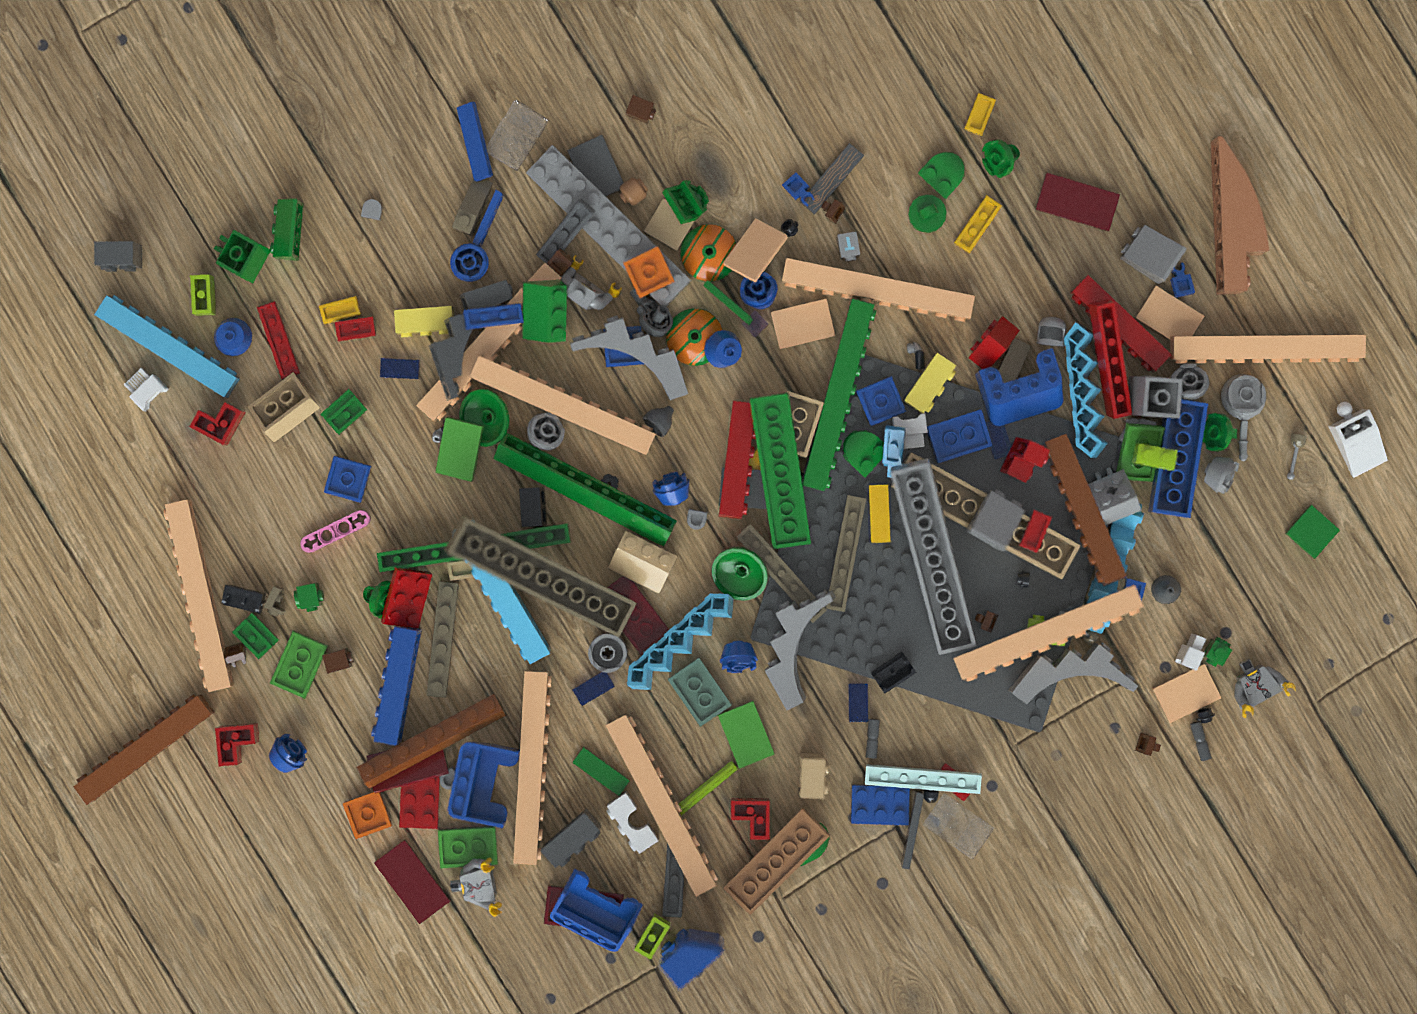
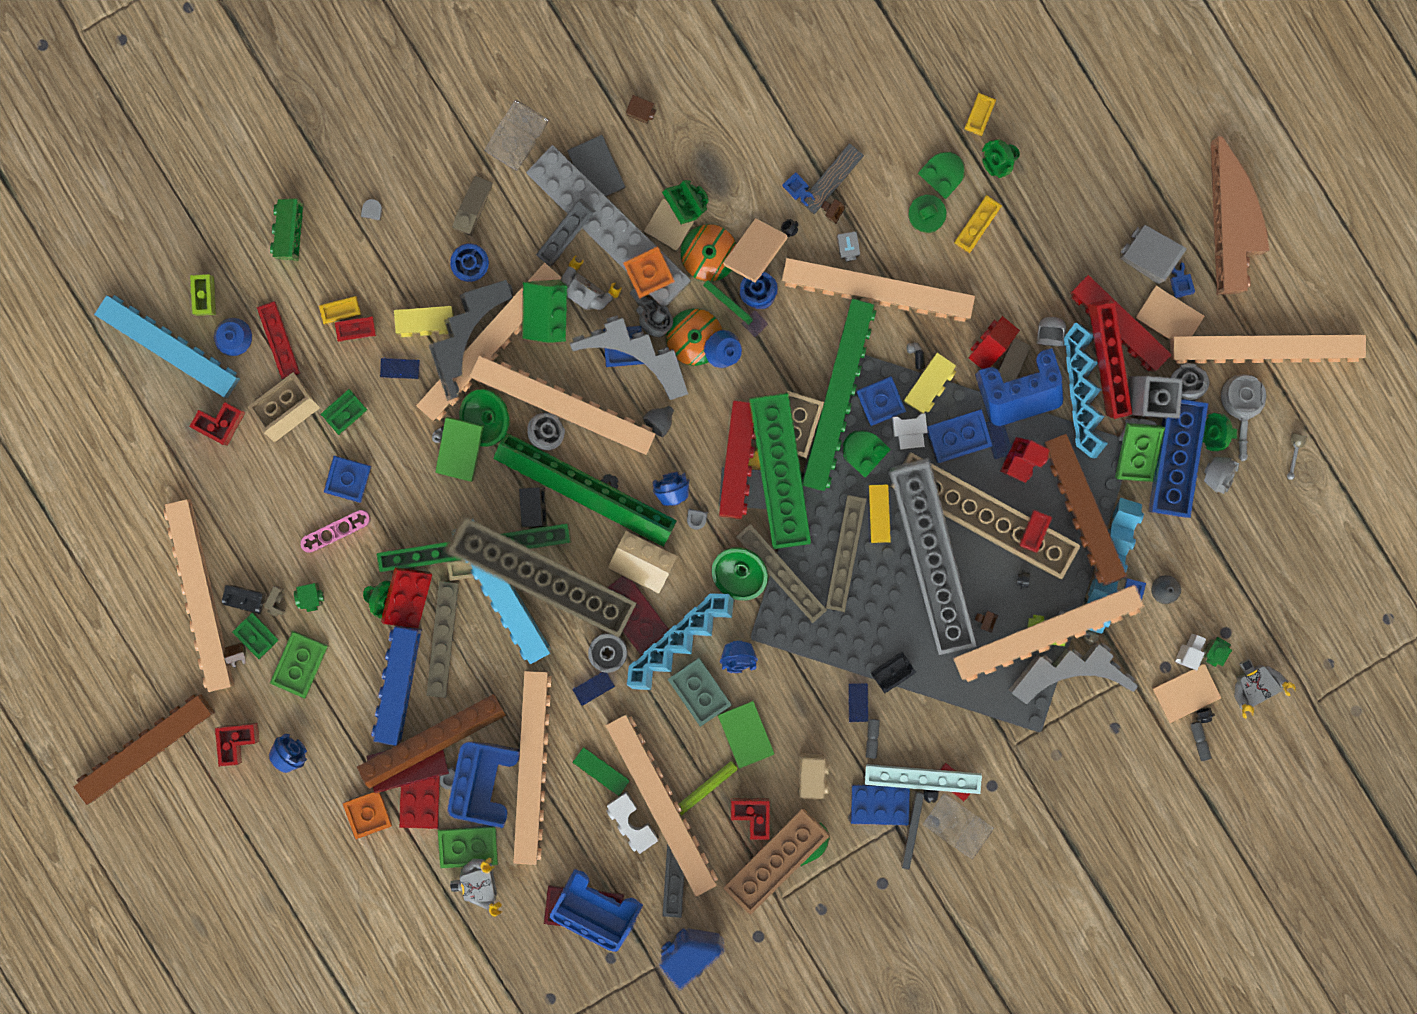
(118, 255): dark grey brick -> none
(144, 388): white piece -> none
(242, 255): green hinge -> none
(338, 660): reddish brown brick -> none
(412, 881): dark red tile -> none
(474, 141): blue tile -> none
(488, 218): blue tile -> none
(493, 316): blue tile -> none
(560, 262): reddish brown tile -> none
(571, 839): dark grey brick -> none
(633, 191): medium nougat head -> none
(652, 936): lime brick -> none
(784, 672): light grey arch -> none
(802, 324): light nougat tile -> none
(893, 447): dark azure hinge -> none
(996, 520): light grey slope -> none
(1077, 202): dark red tile -> none
(1114, 496): light grey hinge -> none
(1147, 744): reddish brown tile -> none
(1154, 457): lime brick -> none
(1312, 531): green tile -> none
(1360, 442): white slope -> none

